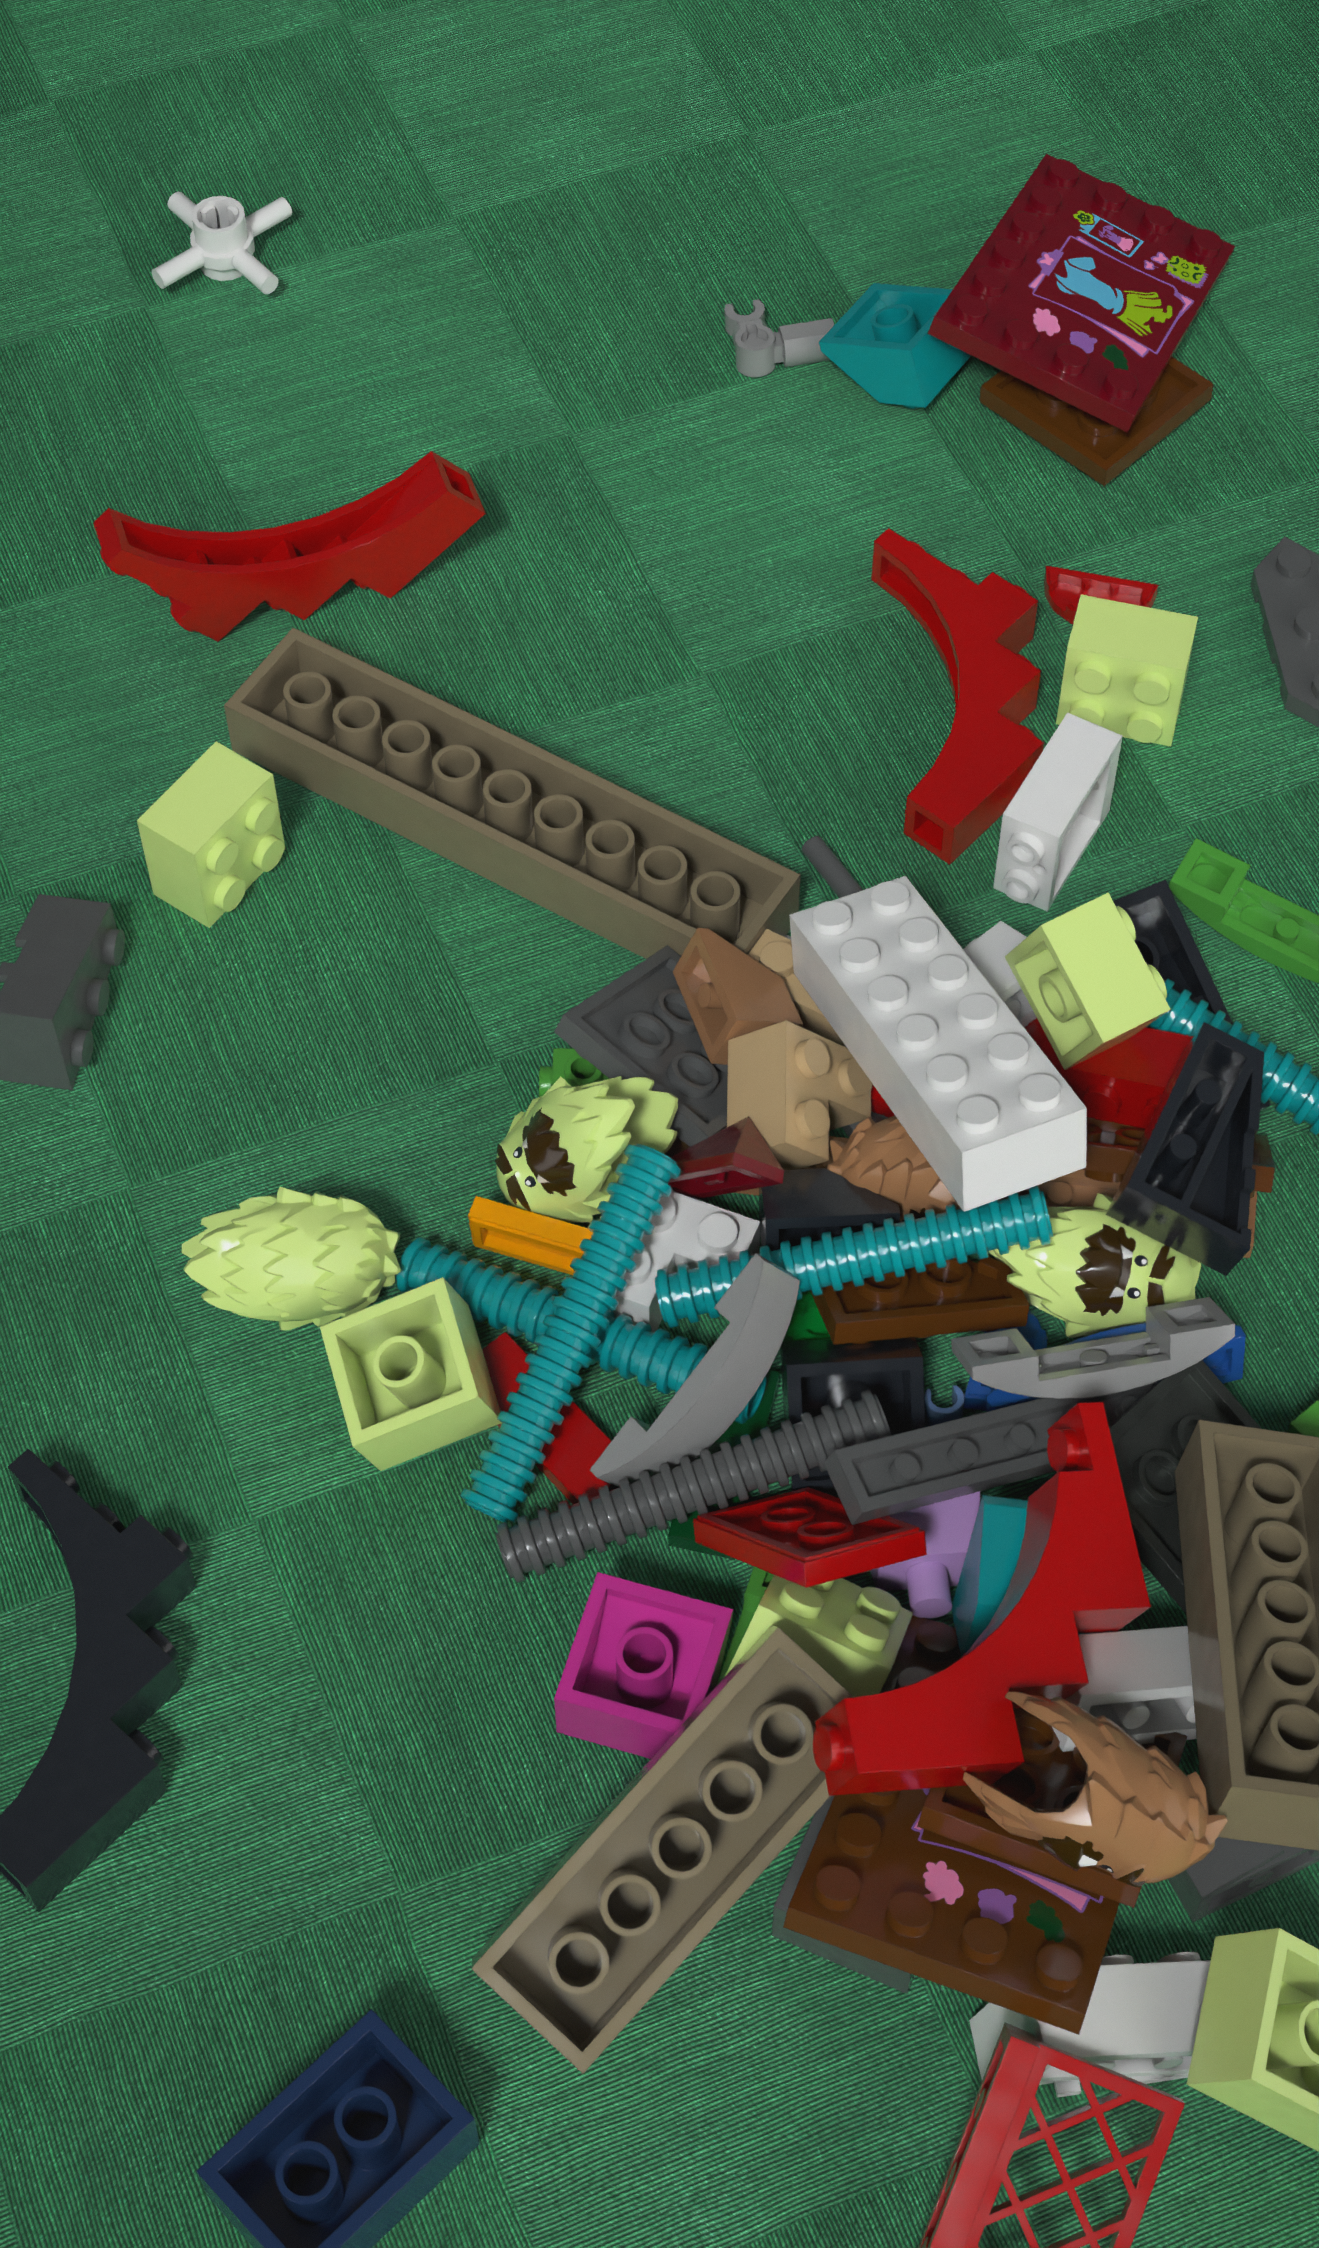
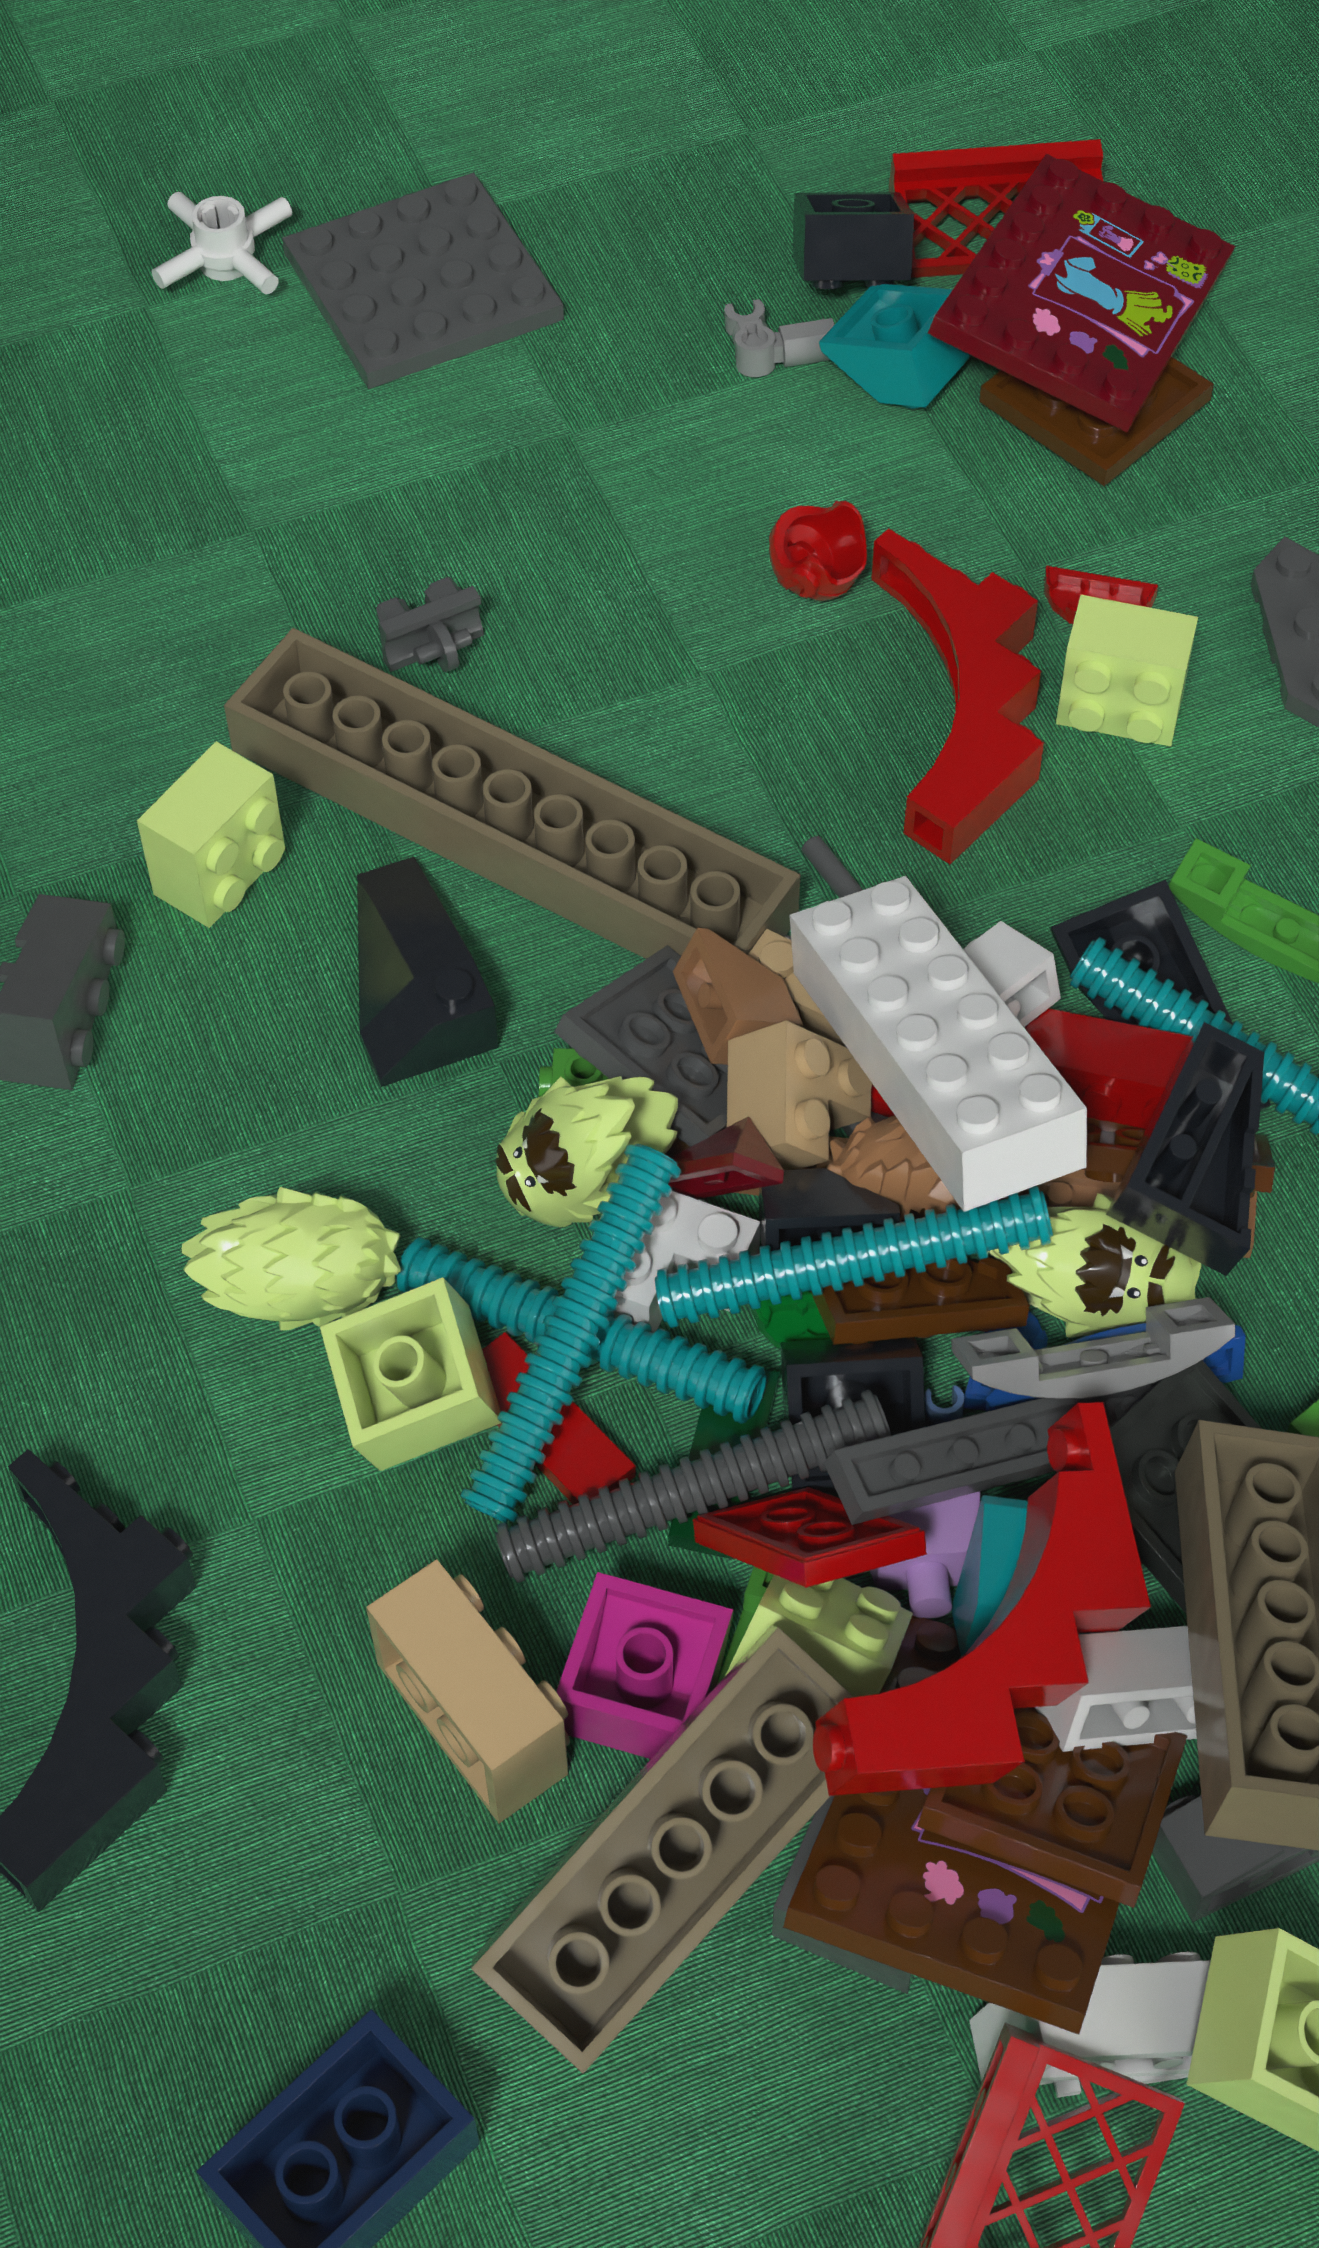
(301, 564): red arch -> none
(416, 978): none -> black wedge
(422, 280): none -> dark grey plate
(431, 630): none -> dark grey hips
(470, 1688): none -> tan brick
(525, 1235): light orange tile -> none
(721, 1384): light grey slope -> none
(818, 550): none -> red cap
(852, 238): none -> black brick
(973, 173): none -> red fence
(1056, 812): white window -> none
(1088, 980): yellowish green brick -> none
(1132, 1812): medium nougat head -> none

